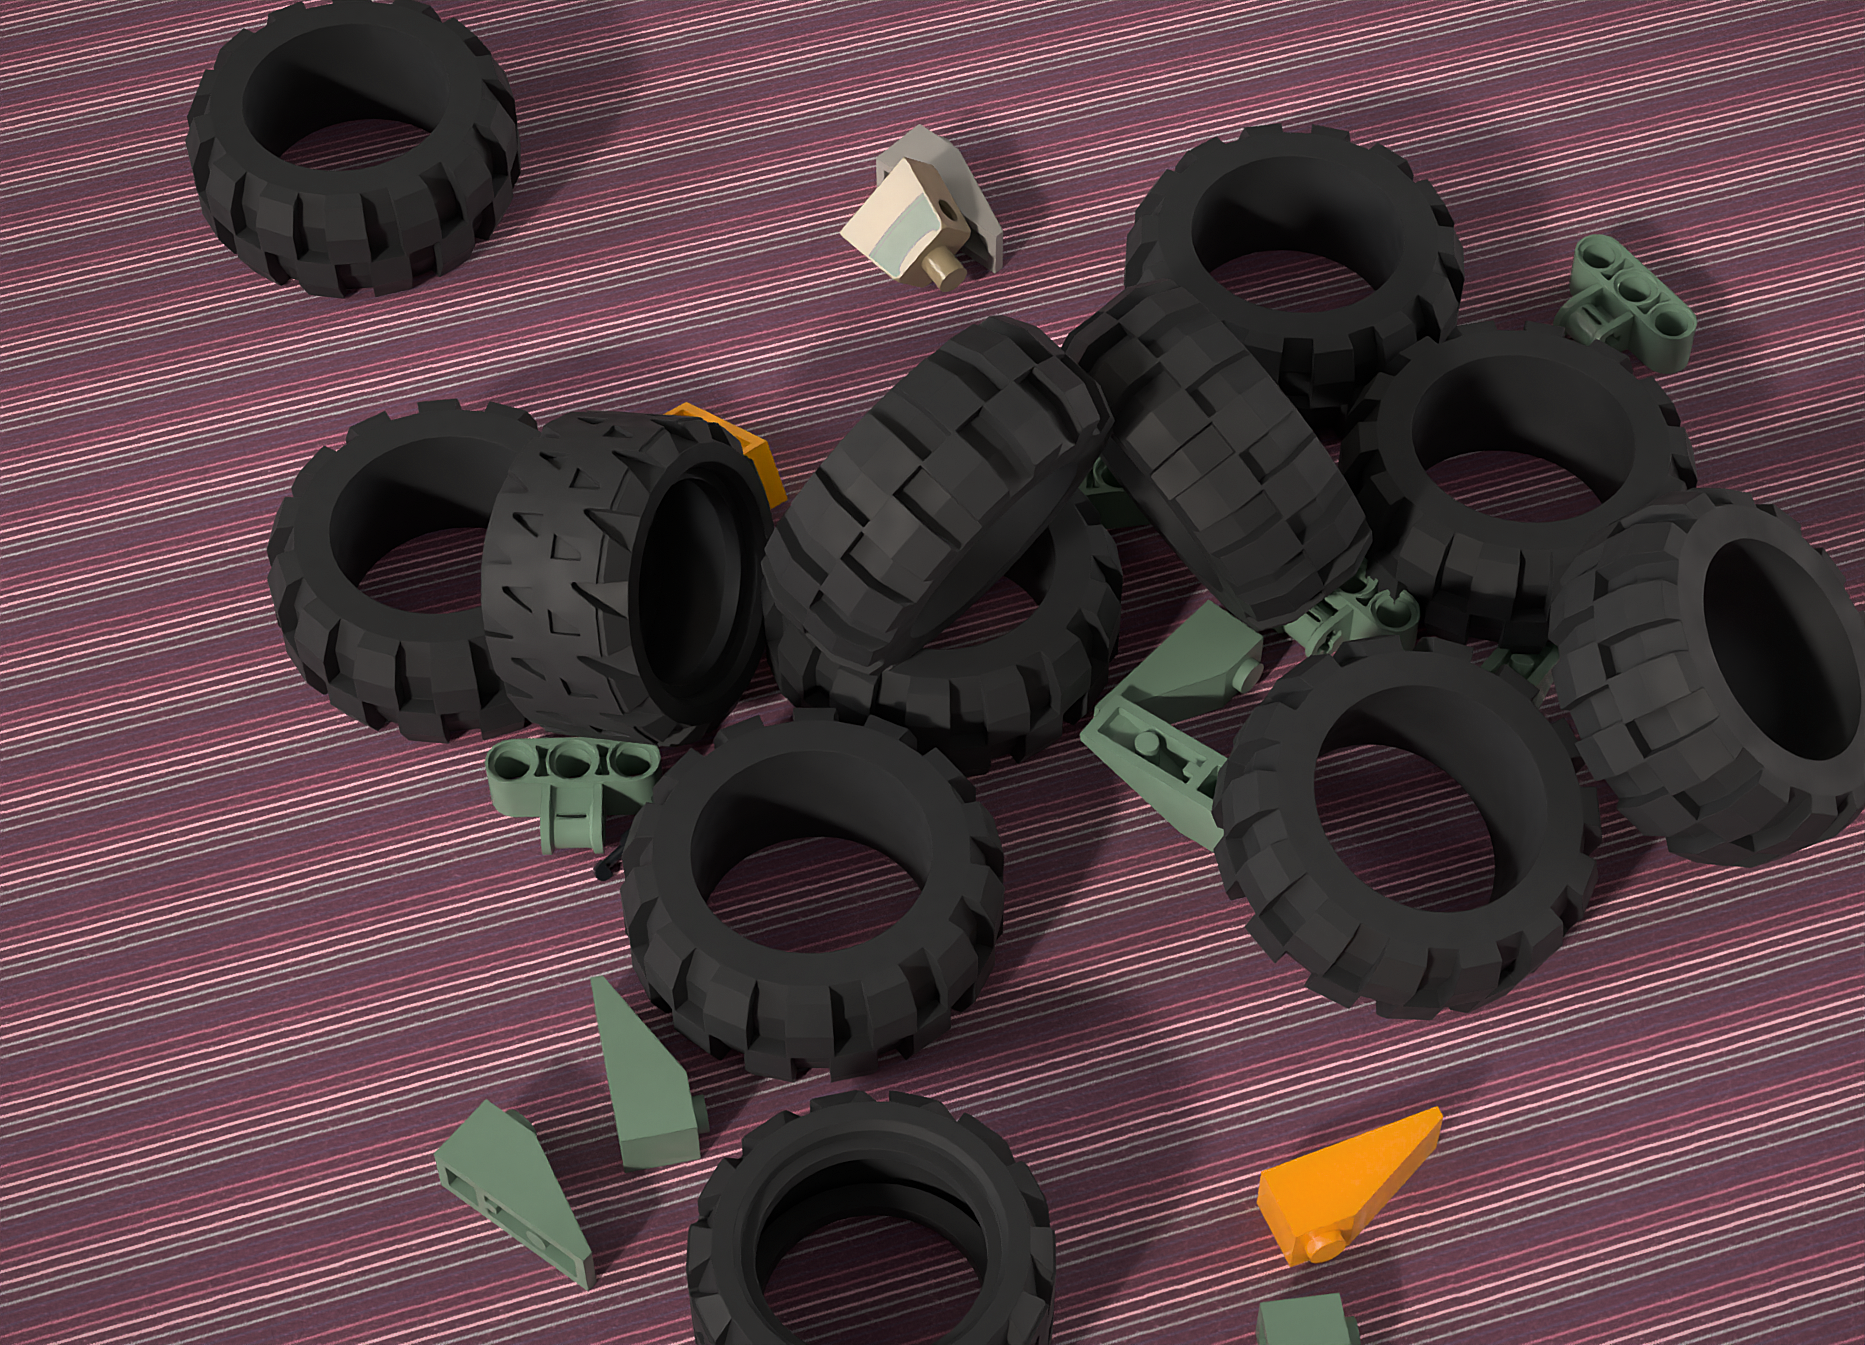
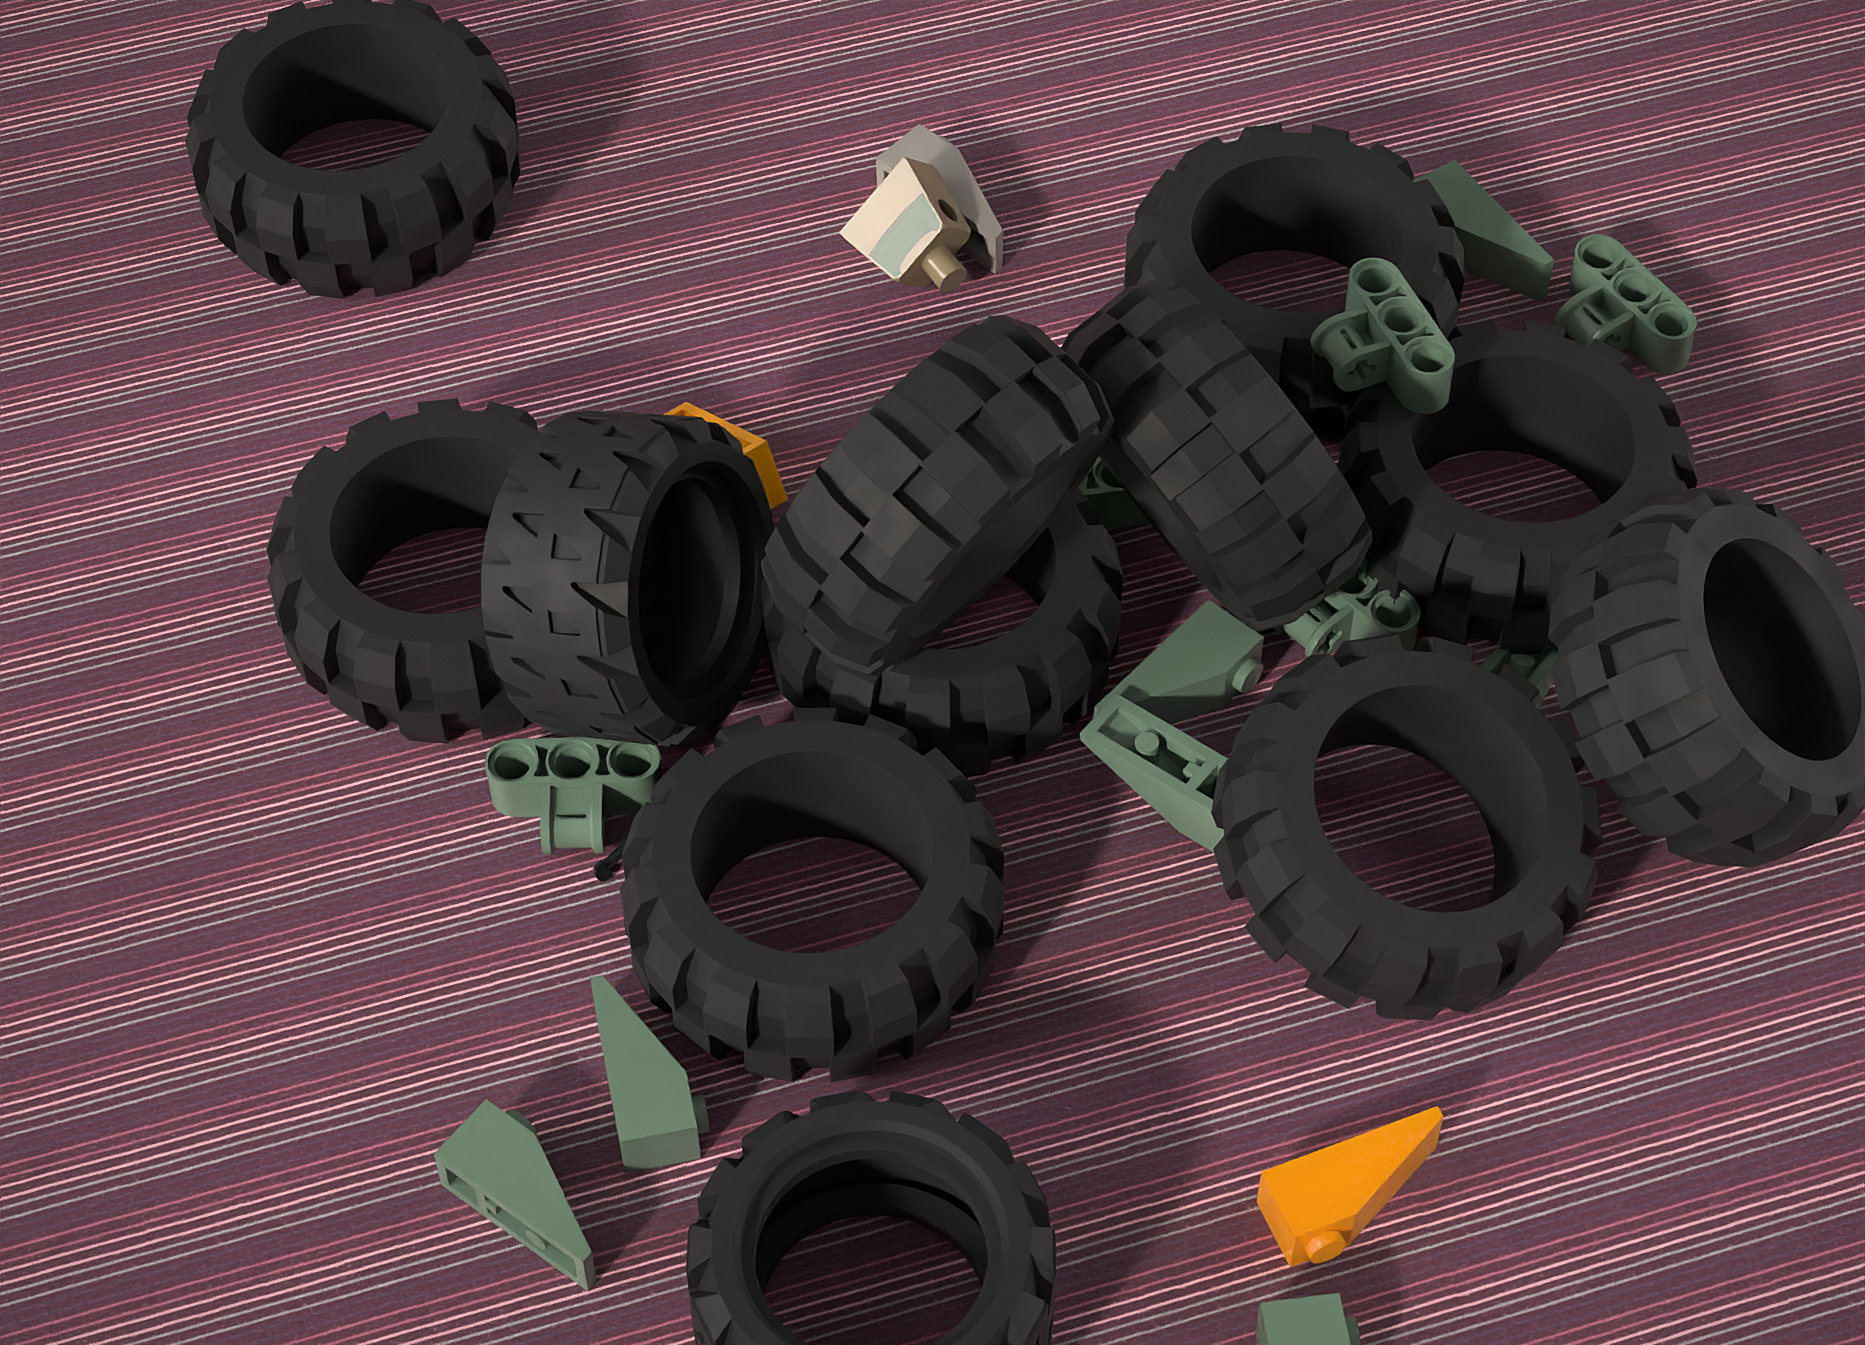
(1387, 340): none -> sand green piece
(1490, 237): none -> sand green slope

